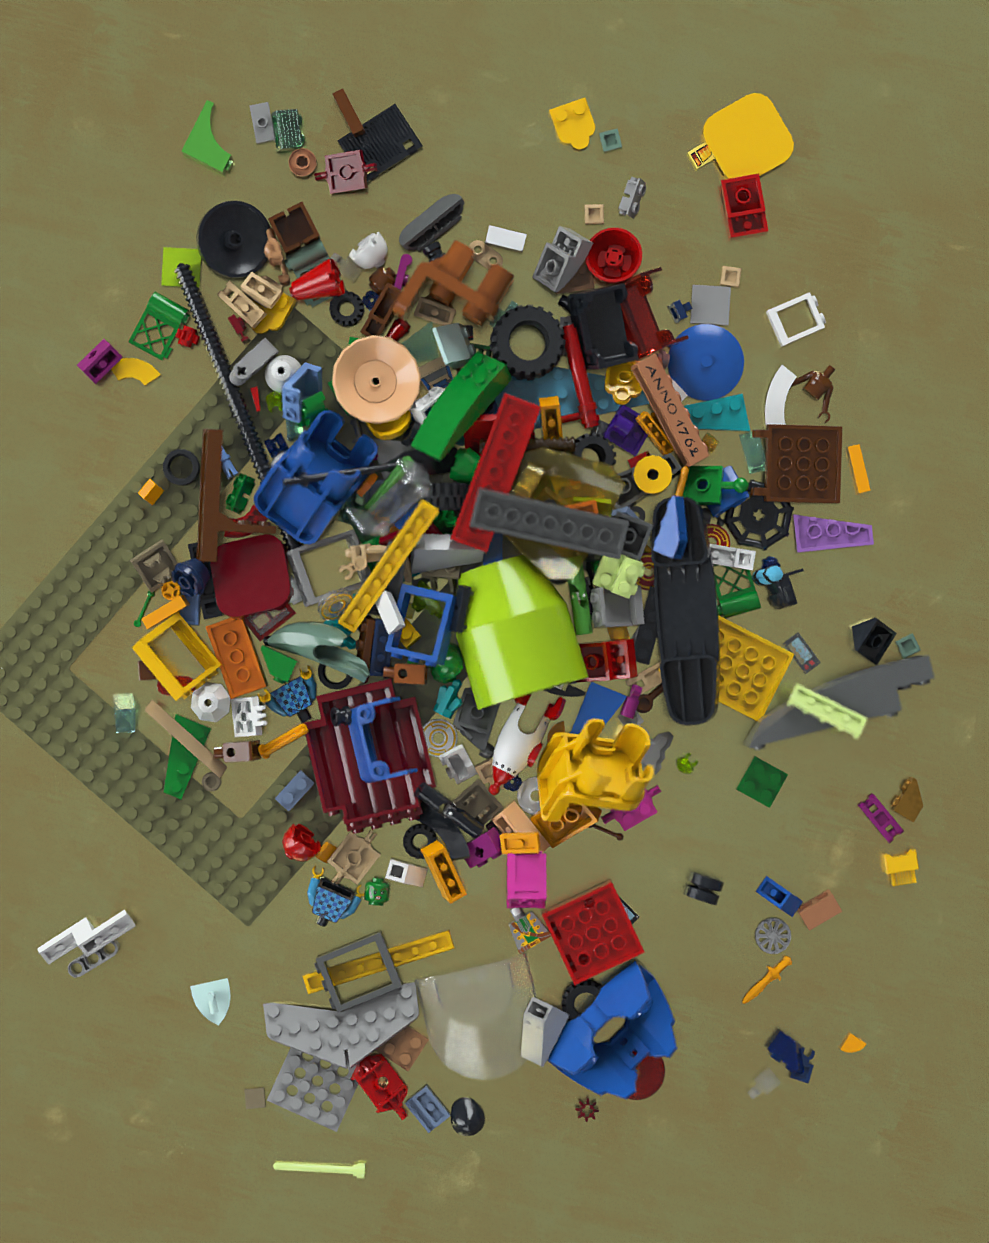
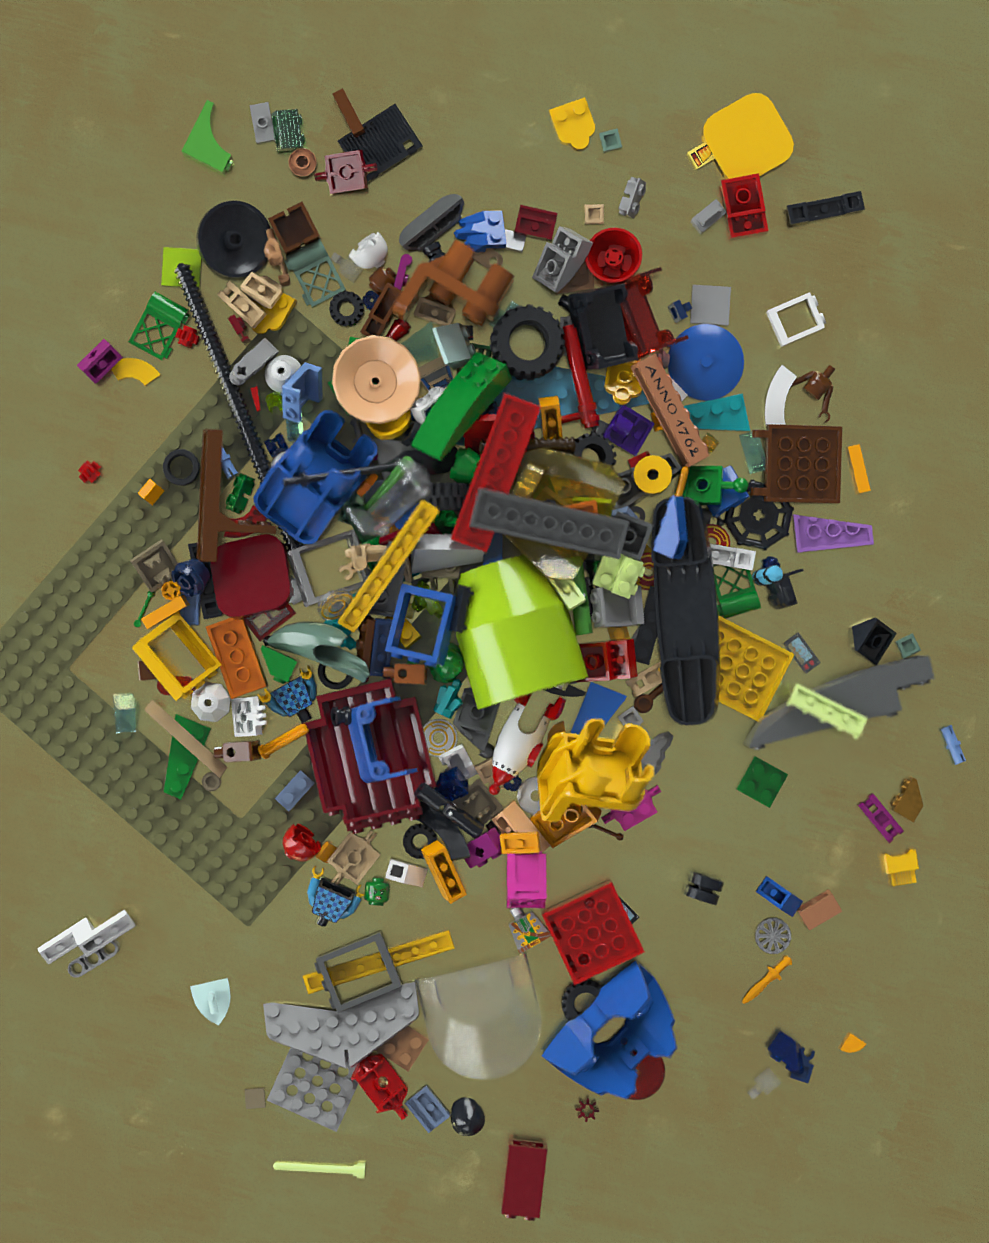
(89, 472): none -> red gear
(311, 408): green cylinder -> none
(318, 282): red cone -> none
(389, 612): white slope -> none
(452, 784): none -> clear blue slope
(483, 230): none -> blue plate
(524, 1179): none -> dark red brick
(535, 222): none -> dark red plate
(541, 1030): light grey slope -> none
(568, 593): none -> yellowish green plate
(631, 702): magenta bar -> none
(654, 433): light orange piece -> none
(684, 765): clear neon green plate -> none
(708, 216): none -> light grey piece
(730, 276): tan tile -> none
(825, 208): none -> black slope
(953, 744): none -> medium blue pin

